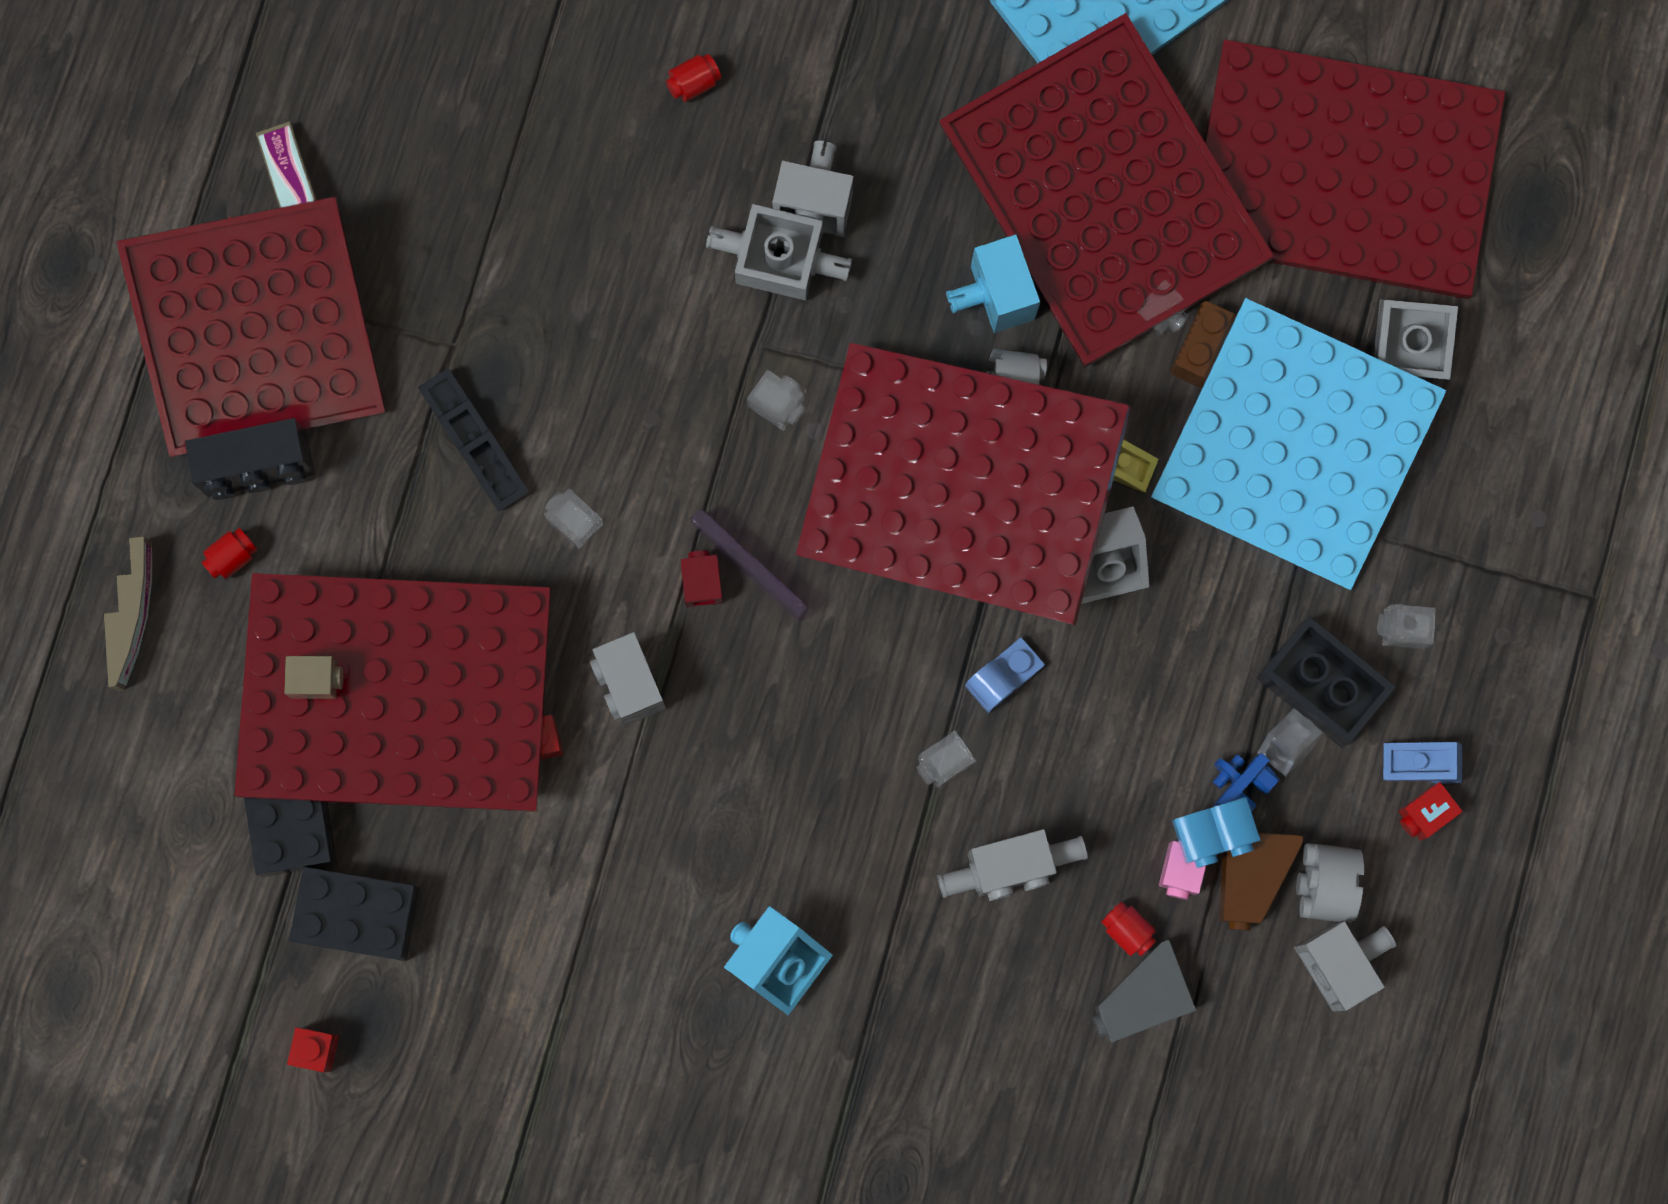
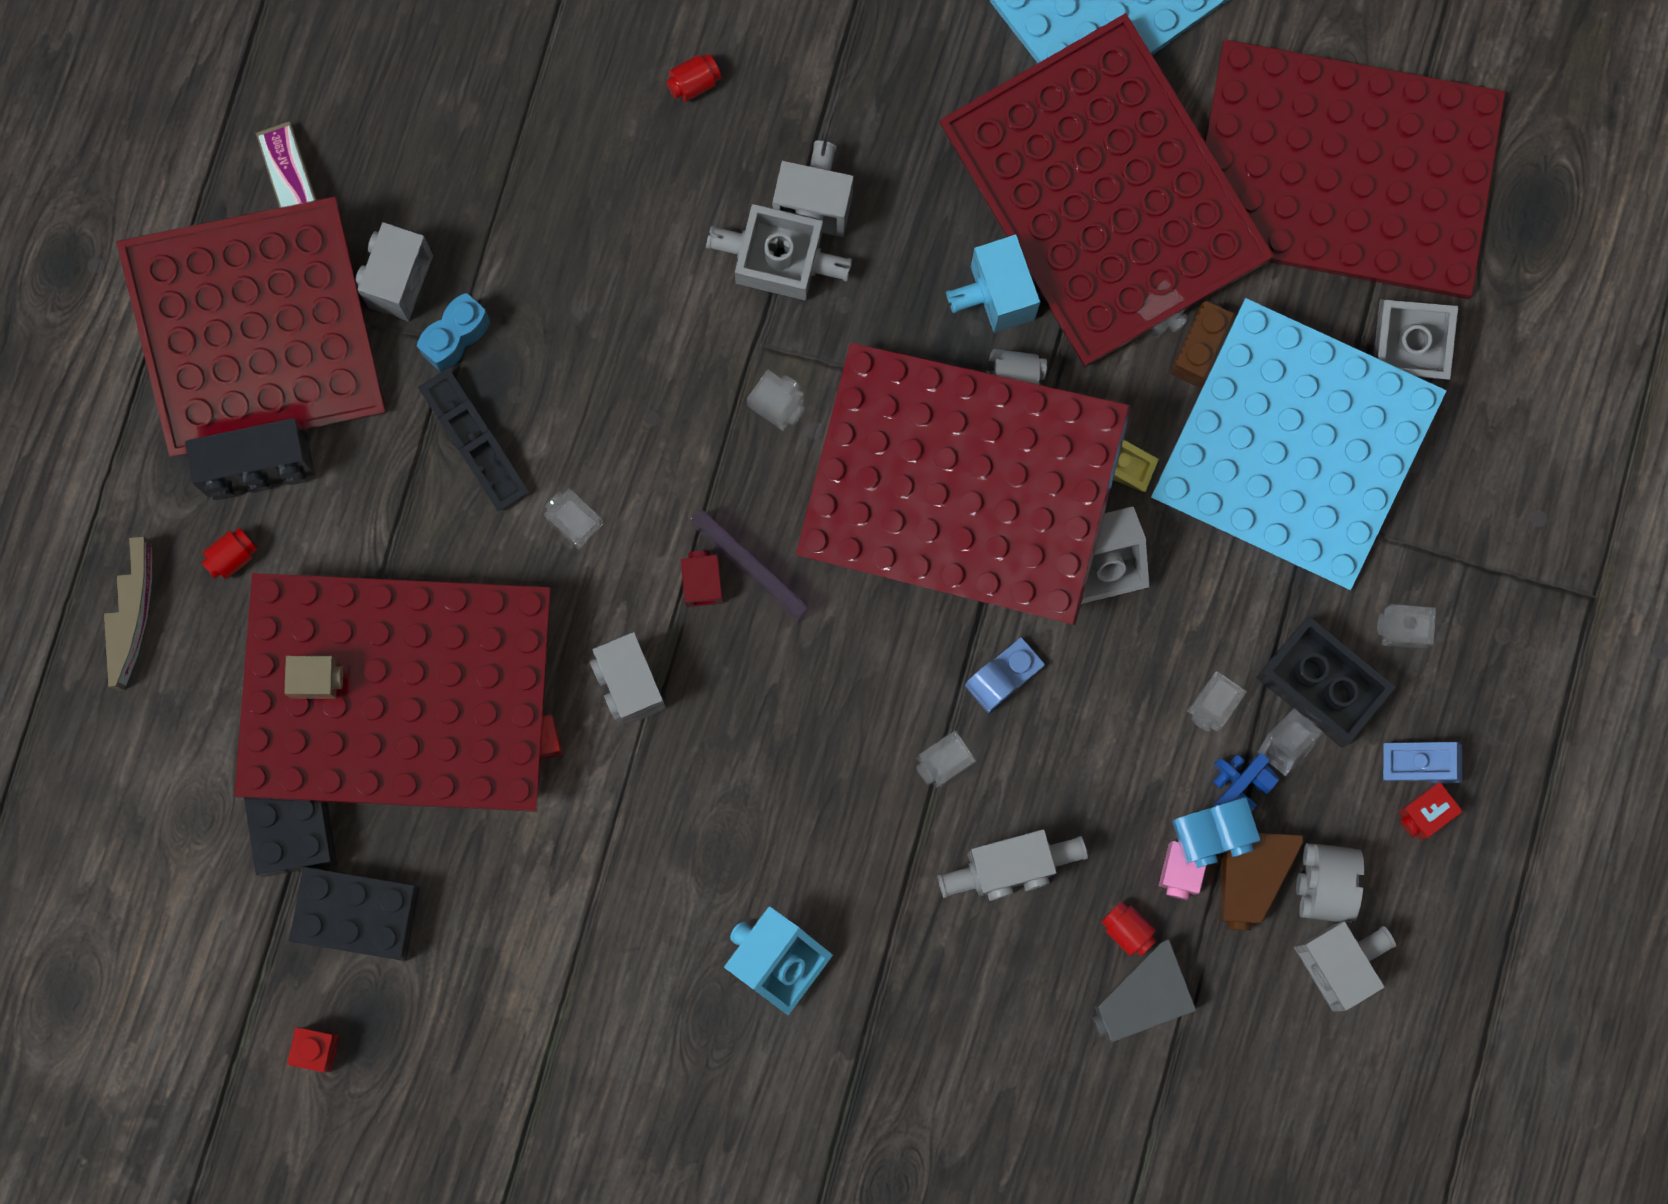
(394, 271): none -> light grey brick
(460, 326): none -> dark azure brick
(1215, 702): none -> clear brick

